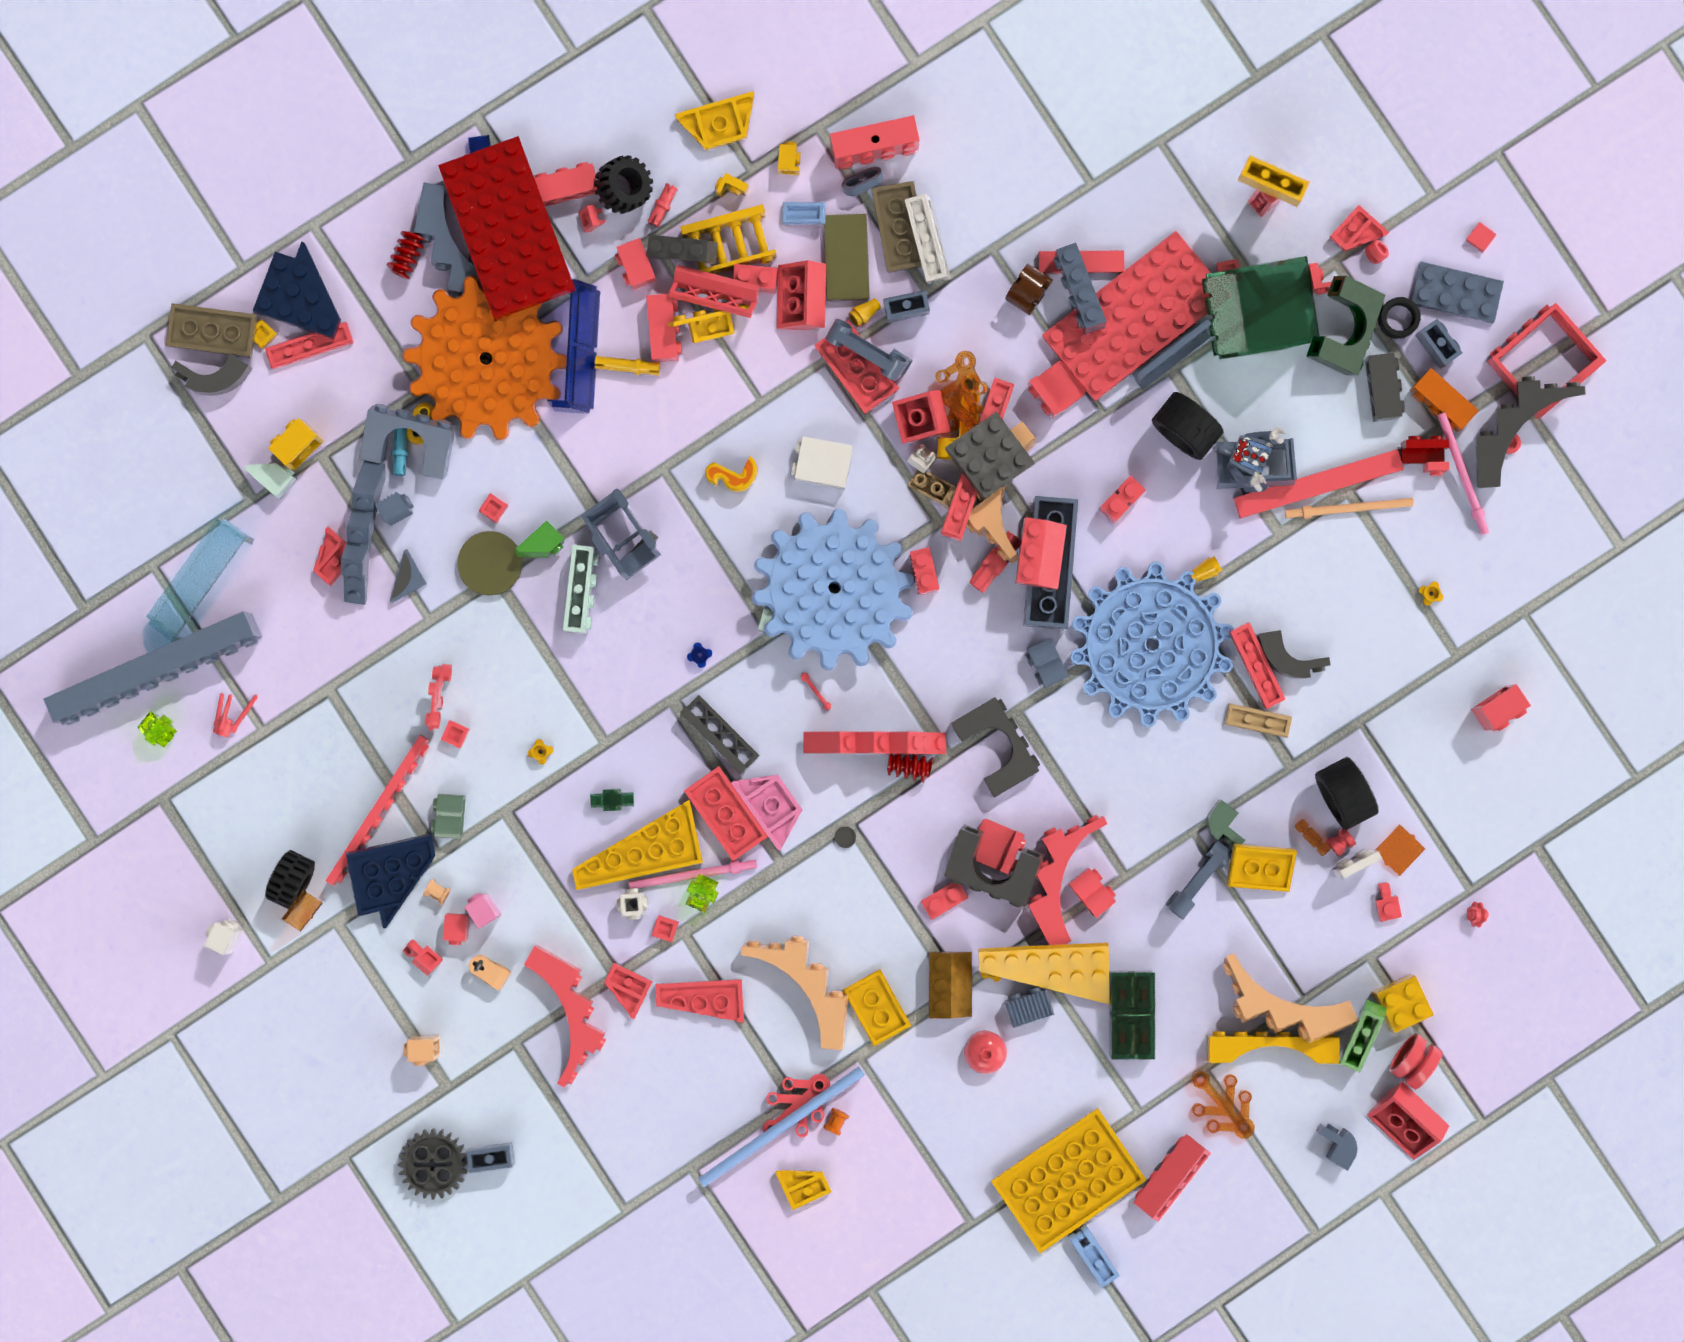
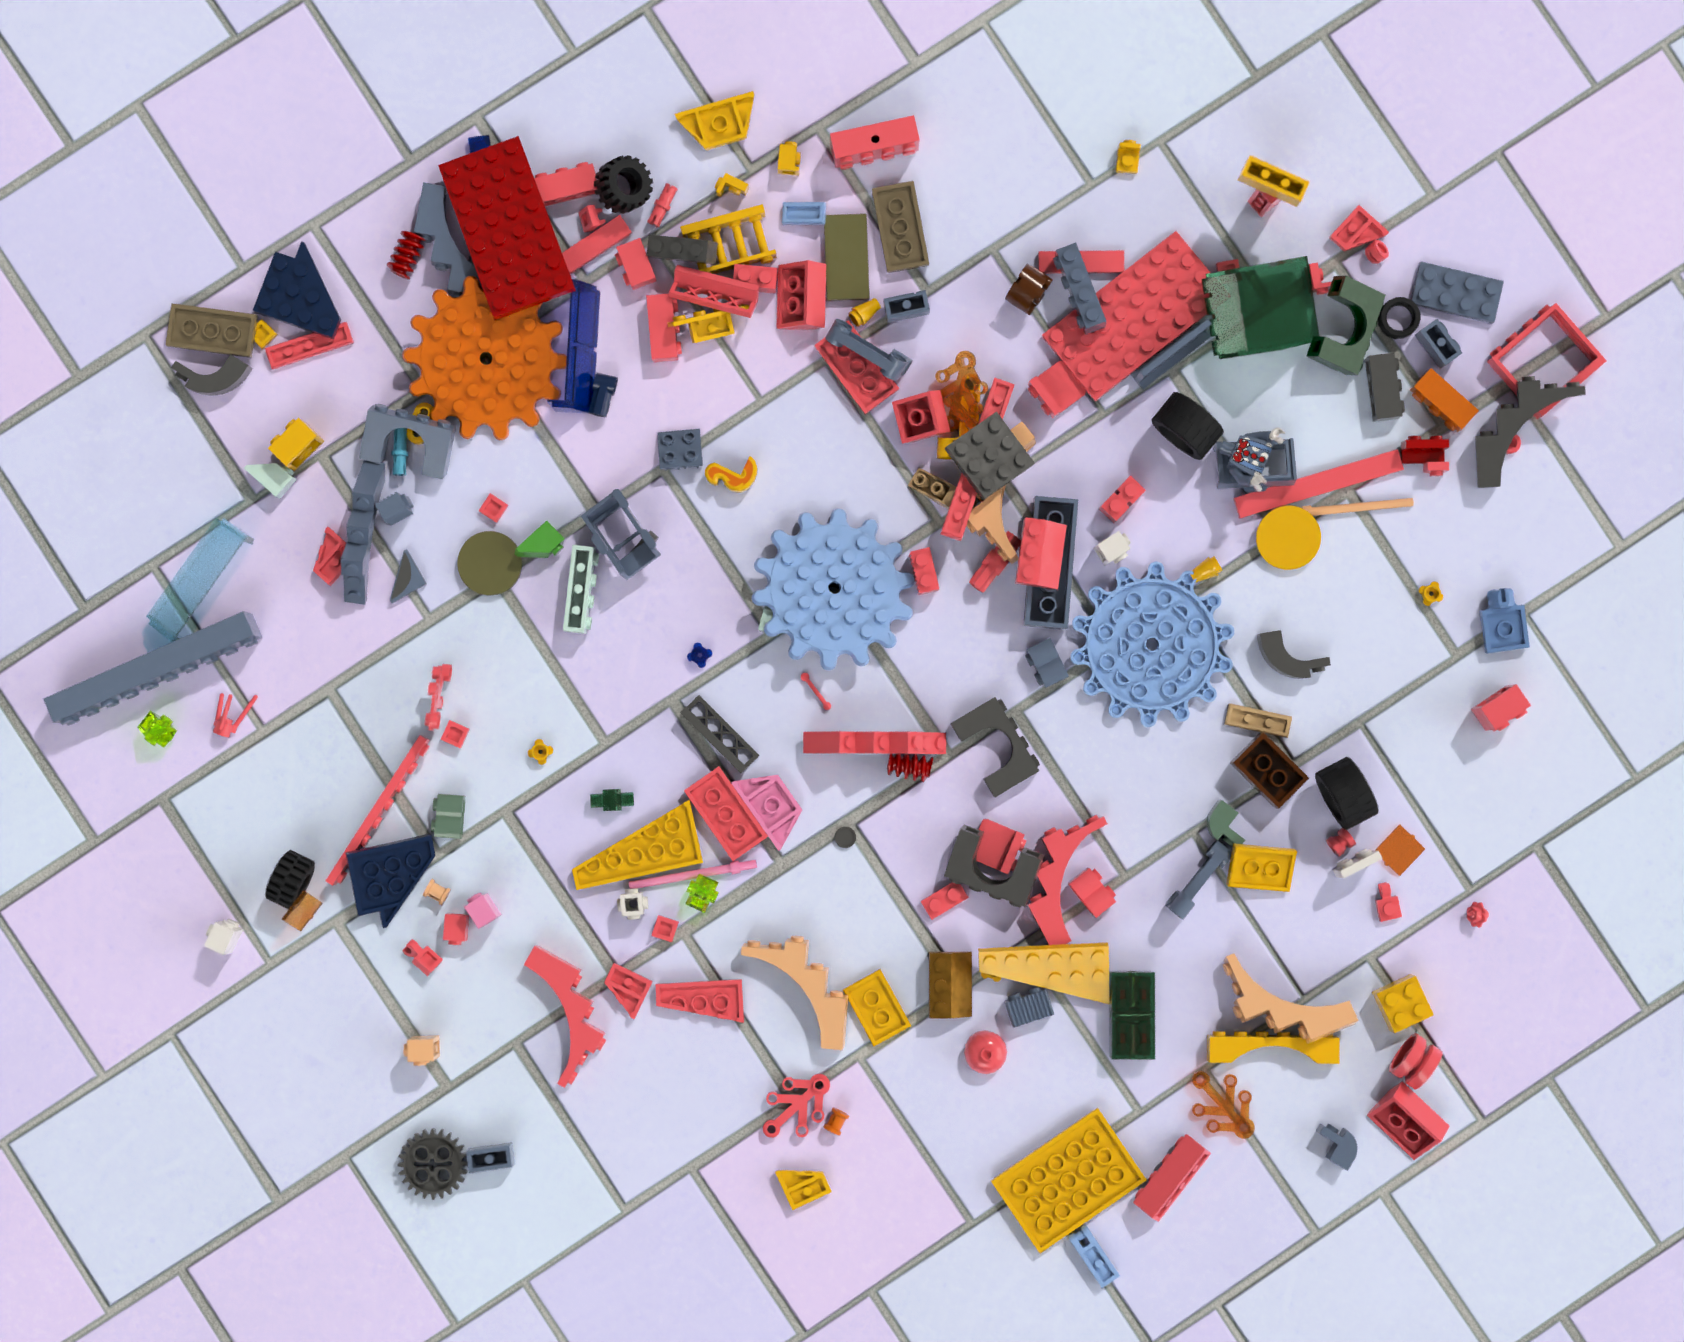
(492, 974): light nougat piece -> none
(596, 243): none -> coral tile
(604, 388): none -> dark blue piece
(627, 365): yellow pin -> none
(680, 449): none -> sand blue hinge
(781, 1126): light blue piece -> none
(822, 462): white brick -> none
(862, 181): sand blue plate -> none
(922, 458): white tile -> none
(927, 238): white fence -> none
(1113, 548): none -> white brick
(1128, 157): none -> yellow bracket
(1257, 665): coral plate -> none
(1269, 770): none -> reddish brown brick
(1288, 537): none -> yellow tile
(1312, 837): clear orange axle -> none
(1363, 1035): bright green brick -> none
(1477, 511): bright pink bar -> none
(1481, 237): coral tile -> none
(1503, 622): none -> medium blue plate

